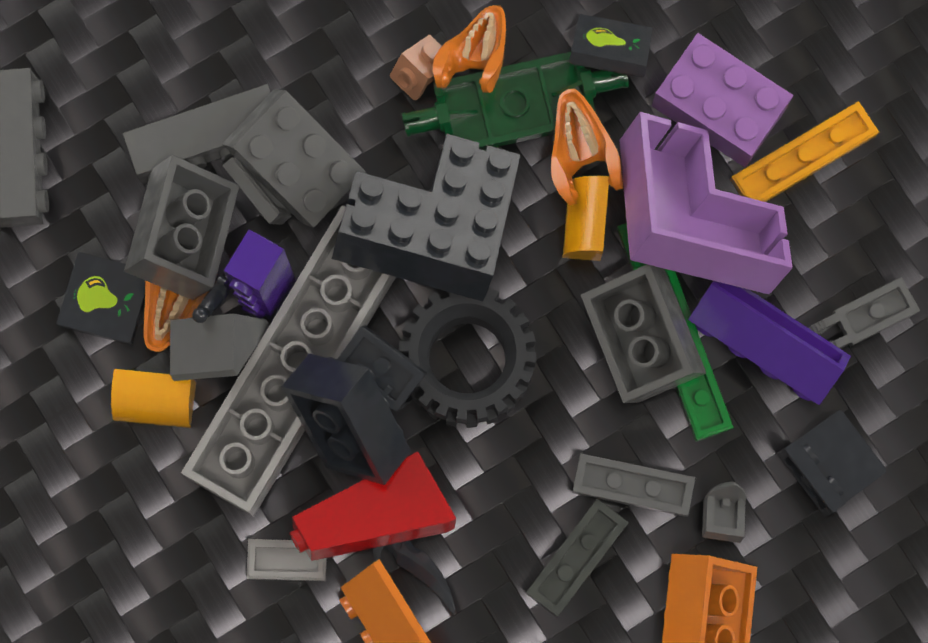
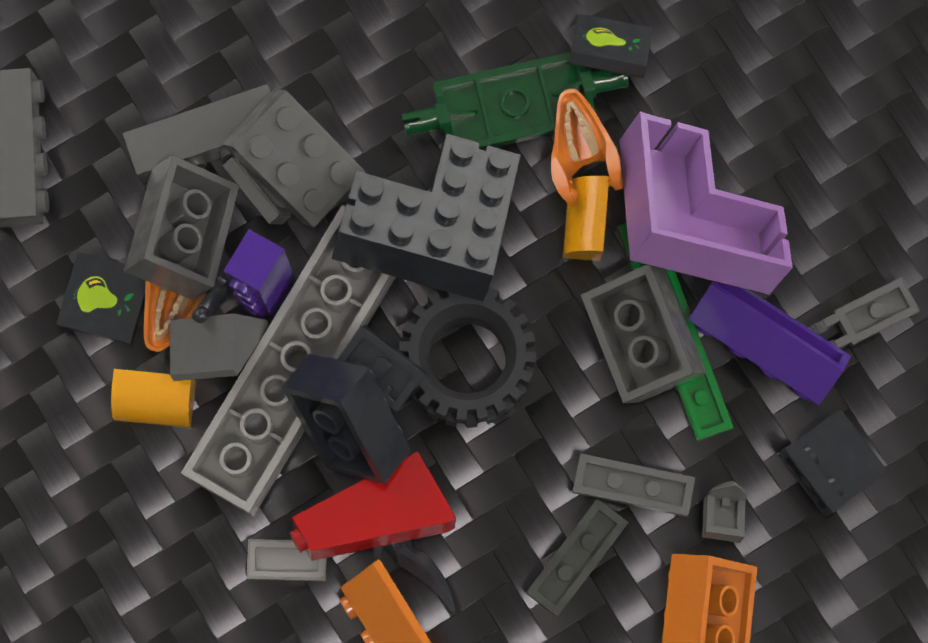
(415, 67): nougat bracket -> none
(476, 47): orange animal -> none
(722, 96): medium lavender brick -> none
(805, 154): light orange tile -> none

